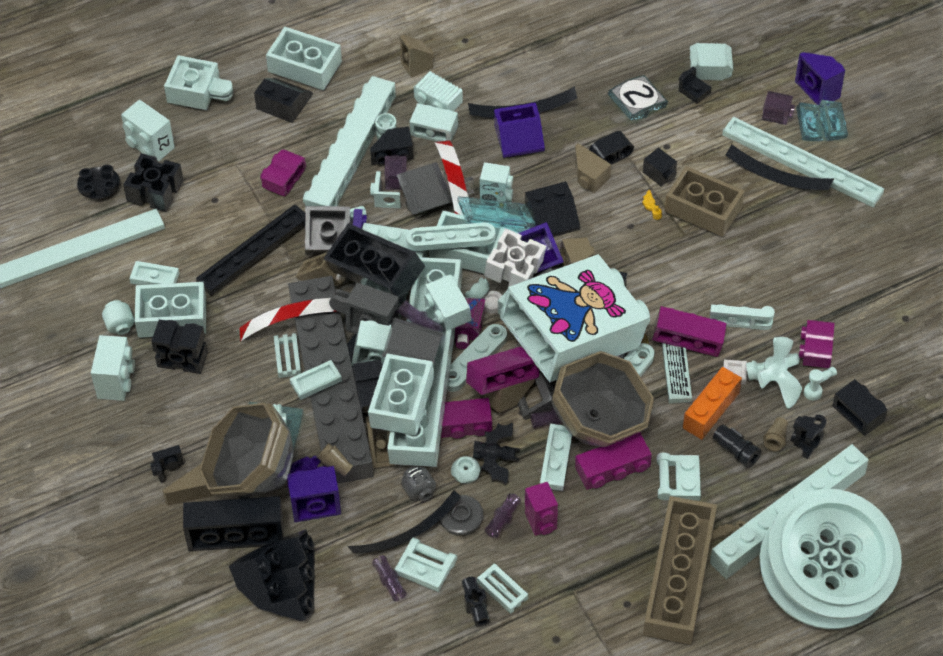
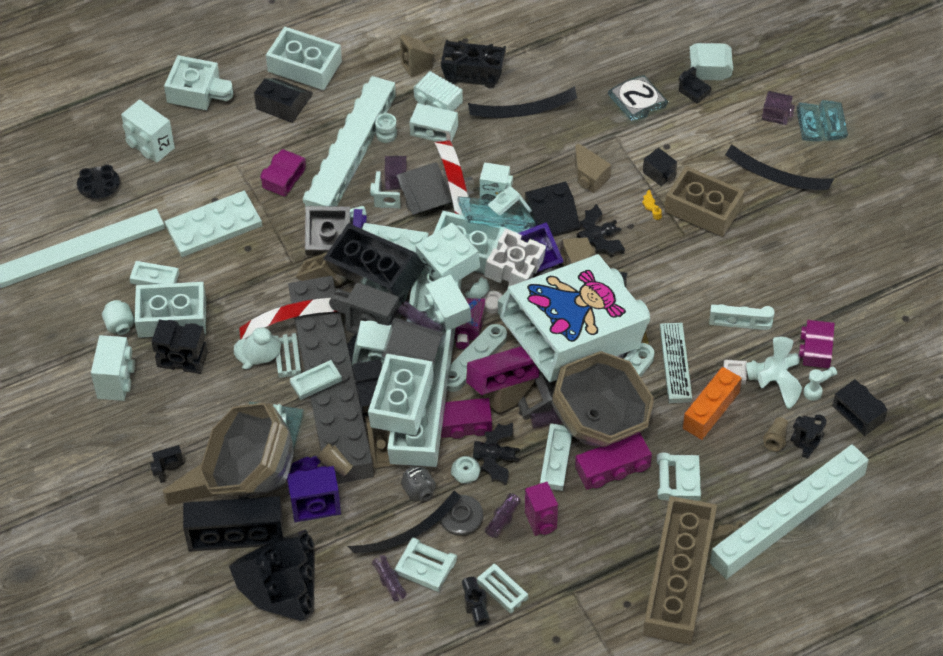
(153, 182): black brick -> none
(213, 223): none -> light aqua plate
(252, 250): black plate -> none
(257, 348): none -> light aqua hair
(392, 143): black slope -> none
(448, 254): none -> light aqua brick
(450, 236): light aqua plate -> none
(472, 63): none -> black piece
(506, 199): none -> light aqua bracket
(519, 130): dark purple slope -> none
(597, 233): none -> black animal
(612, 147): black beam -> none
(689, 331): magenta brick -> none
(735, 444): black axle -> none
(802, 161): light aqua tile -> none
(820, 77): dark purple slope -> none
(846, 523): light aqua wheel -> none

